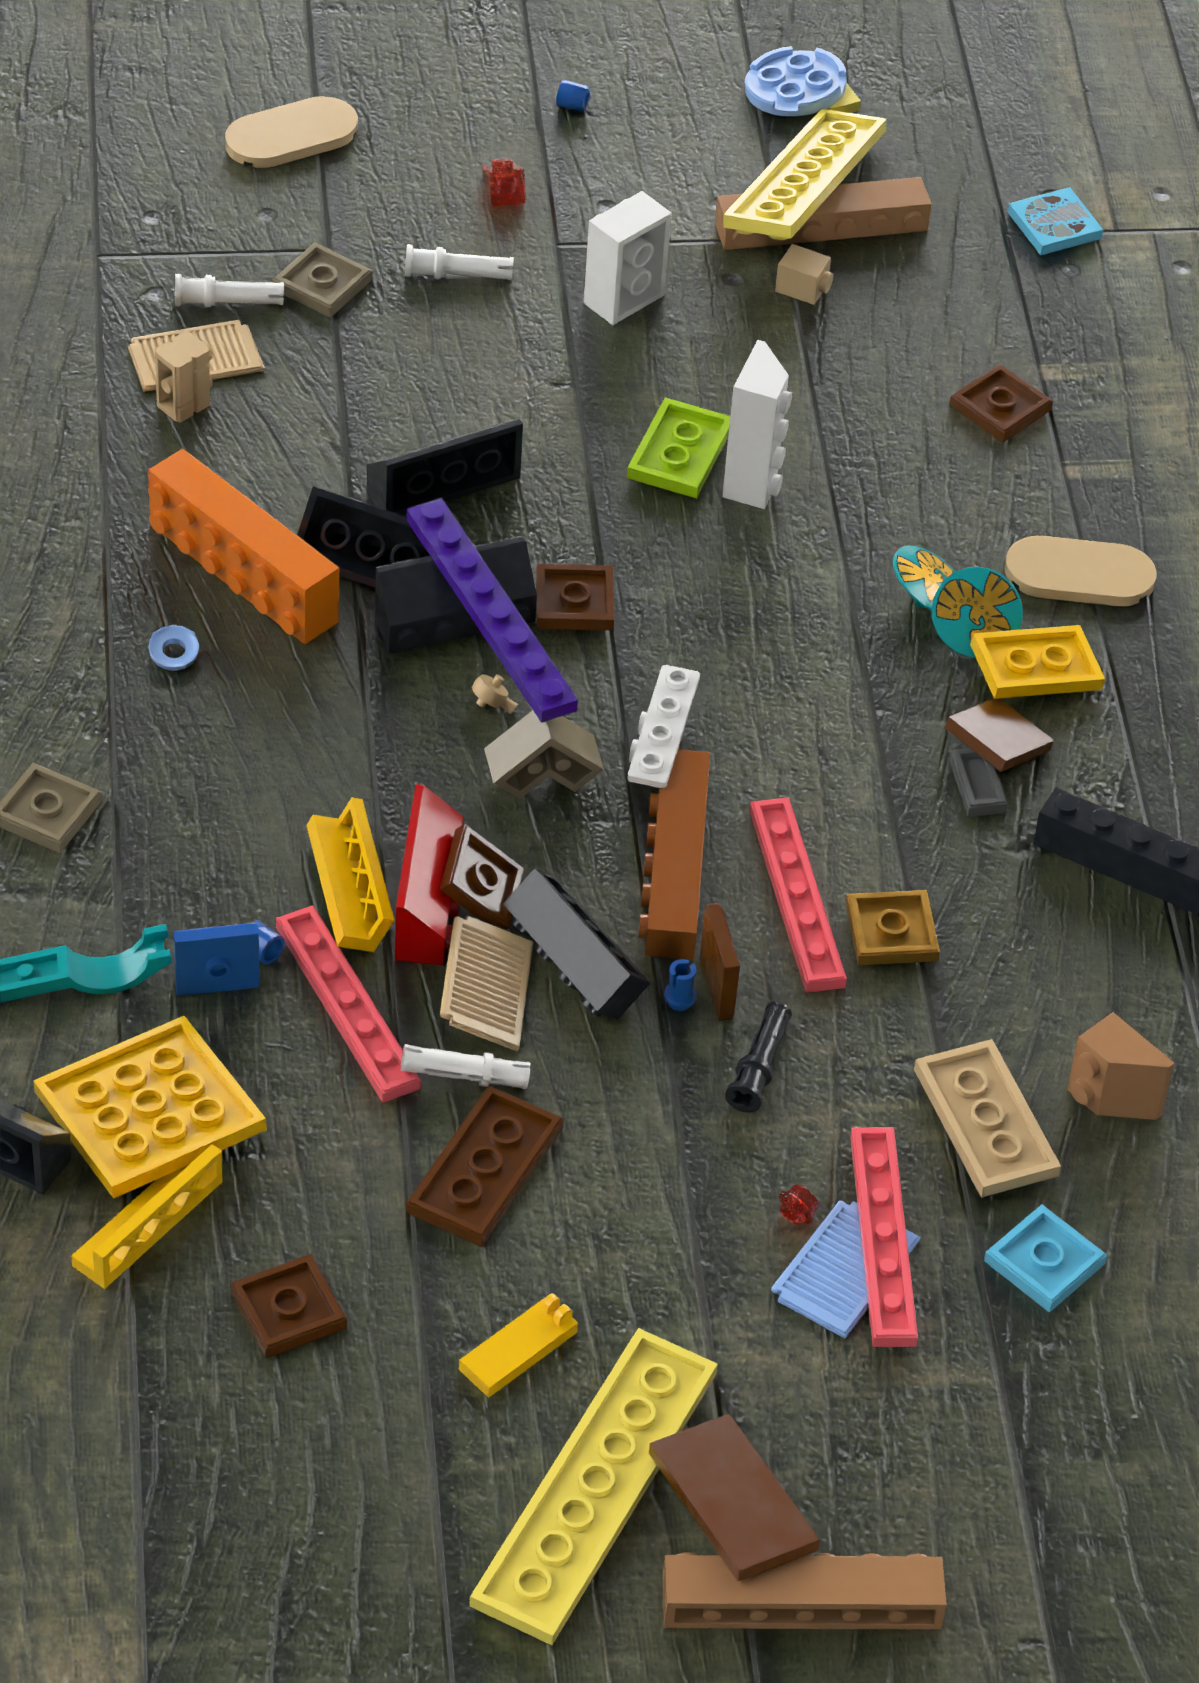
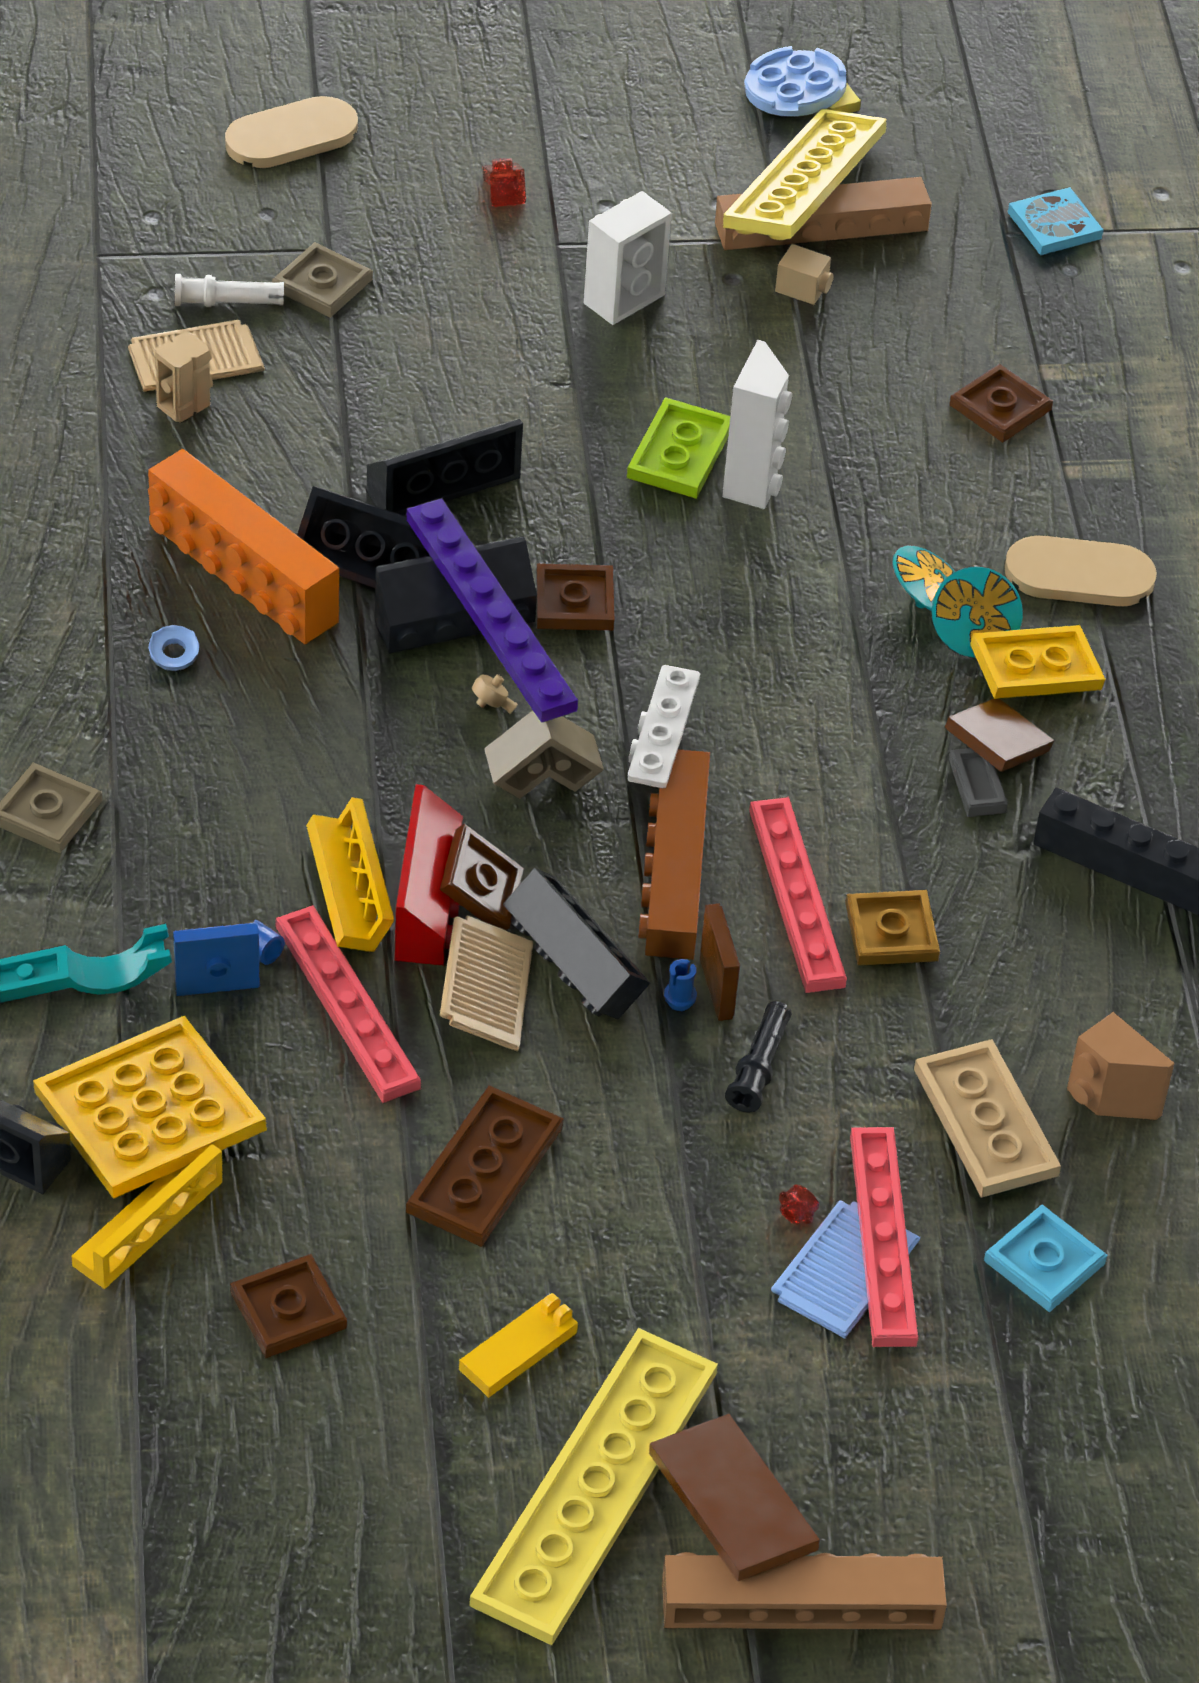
(439, 262): white pin -> none
(456, 1065): white pin -> none
(573, 96): blue hose -> none

